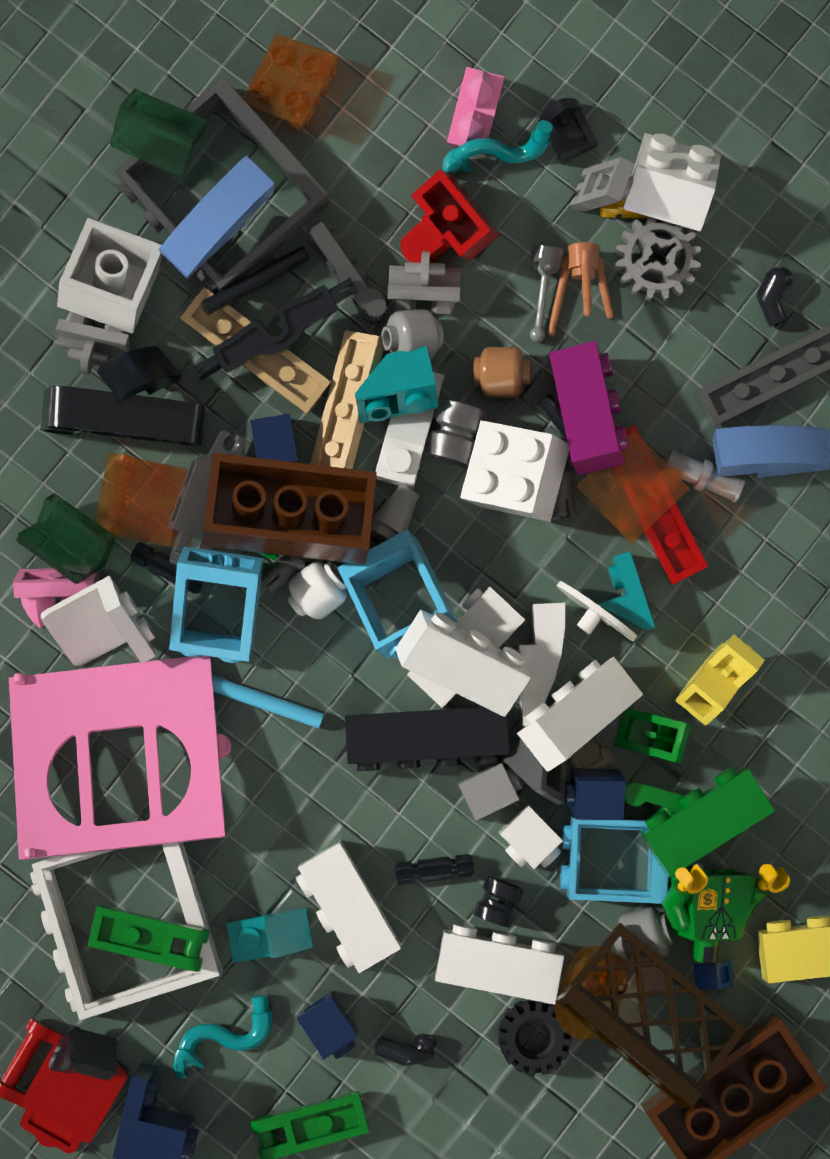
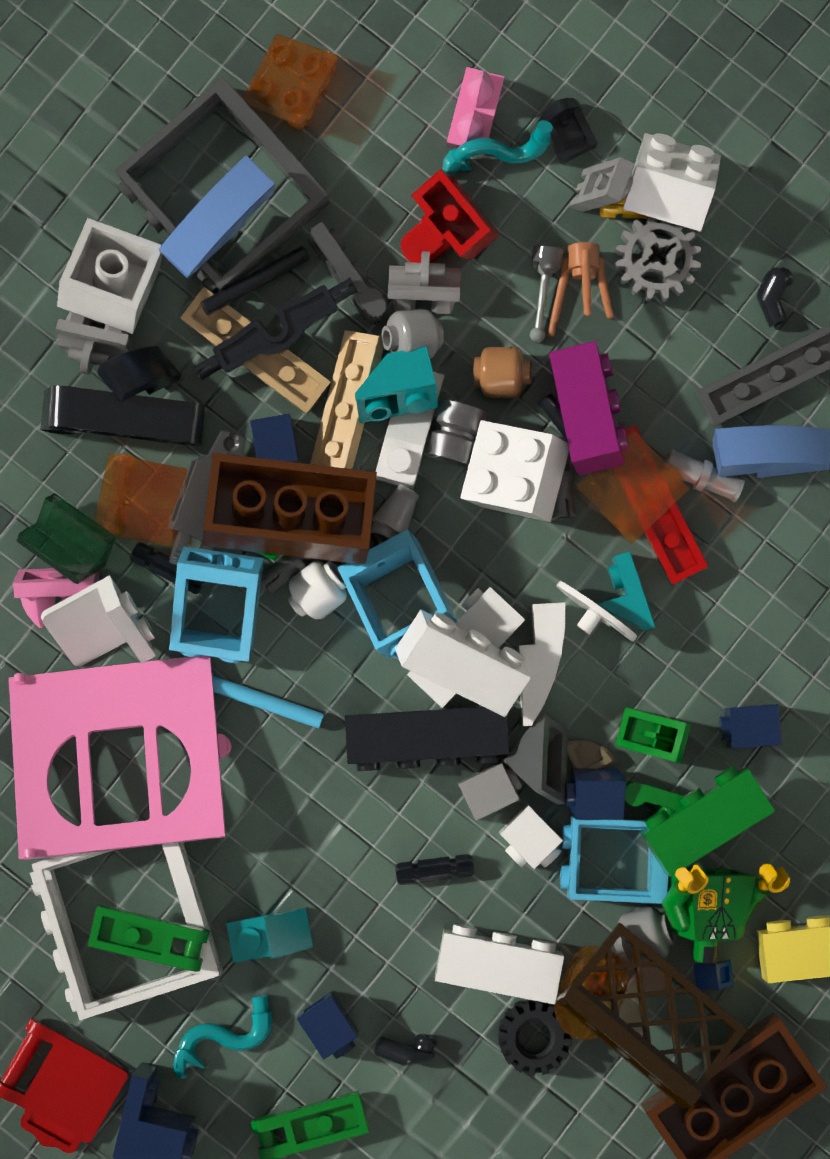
(85, 1054): black tile -> none
(157, 132): clear green panel -> none
(348, 907): white brick -> none
(494, 910): black wheel -> none
(579, 712): white brick -> none
(719, 679): light yellow brick -> none
(751, 726): none -> dark blue brick

